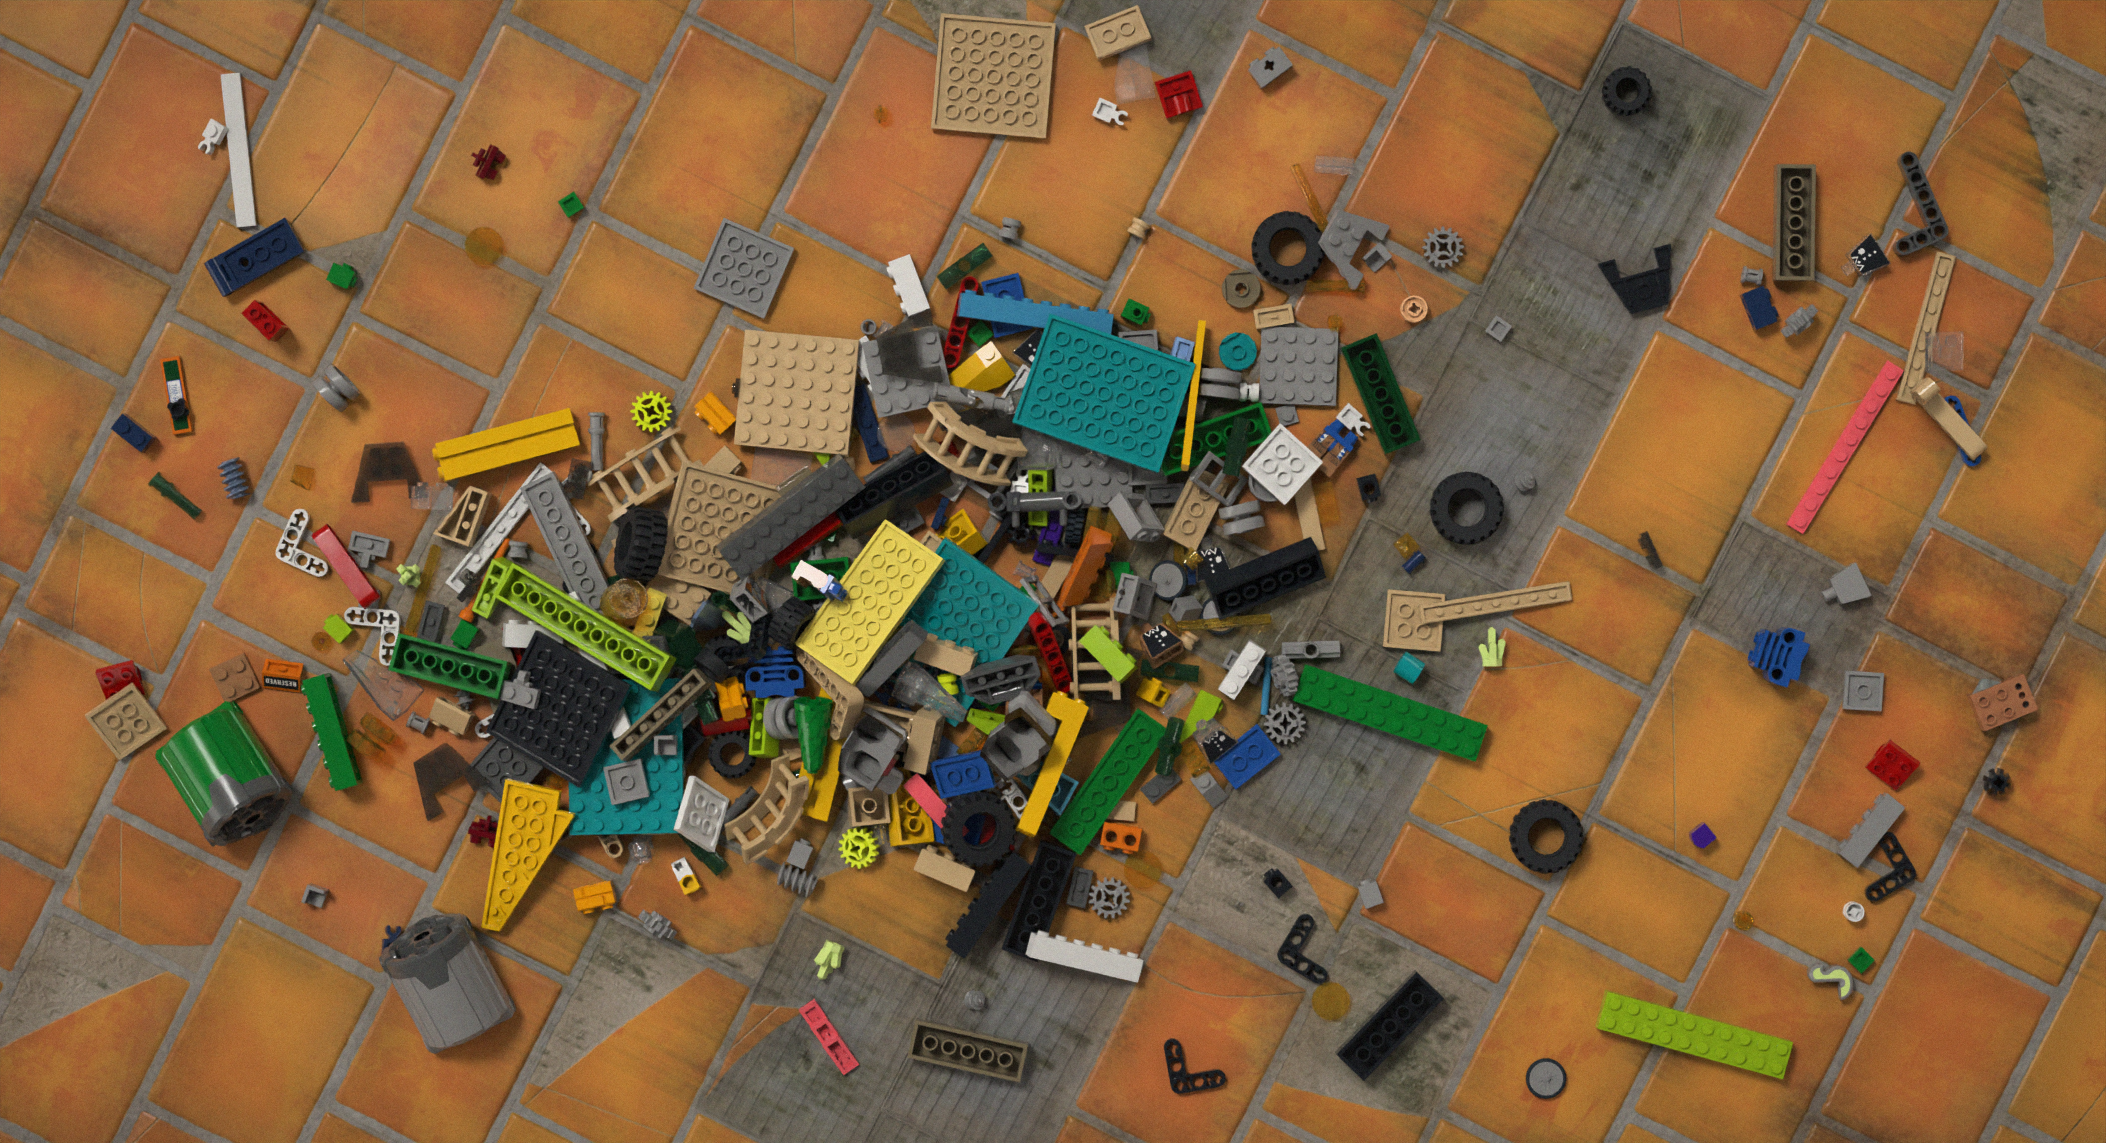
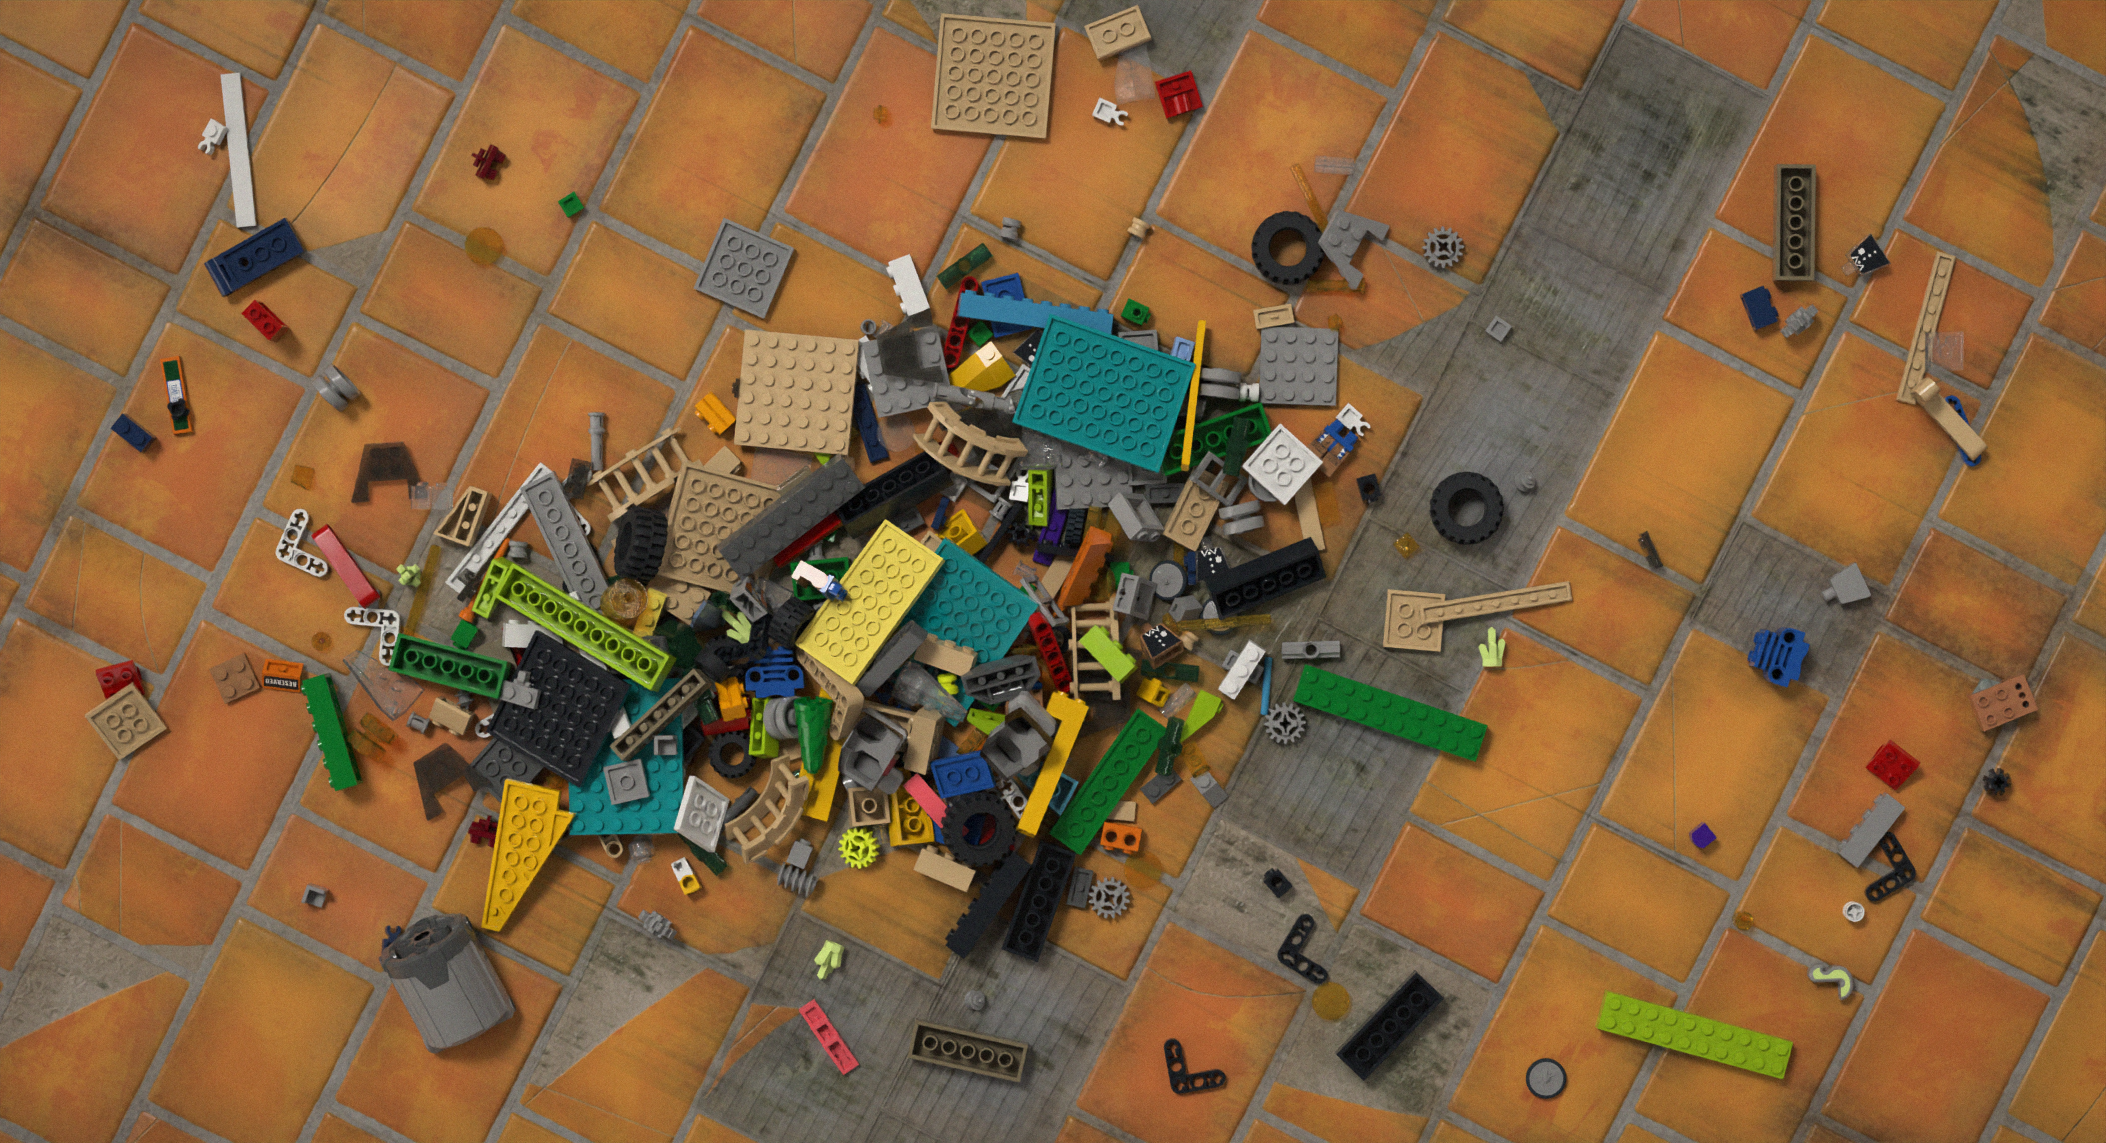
(167, 489): clear green pin -> none
(225, 775): green piece -> none
(233, 479): sand blue piece -> none
(338, 628): lime brick -> none
(342, 276): green brick -> none
(368, 547): light grey hinge -> none
(431, 621): dark grey plate -> none
(505, 445): yellow brick -> none
(594, 896): light orange brick -> none
(647, 420): neon yellow gear -> none
(893, 462): dark grey pin -> none
(1035, 501): dark grey piece -> none
(1084, 957): white brick -> none
(1191, 558): clear yellow wheel -> none
(1213, 739): torso -> none
(1237, 351): teal tile -> none
(1247, 756): blue plate -> none
(1249, 295): dark tan plate -> none
(1264, 77): light grey brick -> none
(1284, 675): light grey gear -> none
(1287, 414): light grey plate -> none
(1370, 893): light grey brick -> none
(1376, 257): light grey panel -> none
(1380, 393): dark green brick -> none
(1409, 667): teal piece -> none
(1413, 309): light nougat wheel -> none
(1414, 561): dark blue pin -> none
(1546, 862): black tyre -> none
(1633, 75): black tyre -> none
(1643, 289): black wing -> none
(1751, 275): light grey bush -> none
(1844, 447): coral plate -> none
(1860, 959): green plate -> none
(1863, 690): light grey plate -> none
(1922, 207): dark grey beam -> none

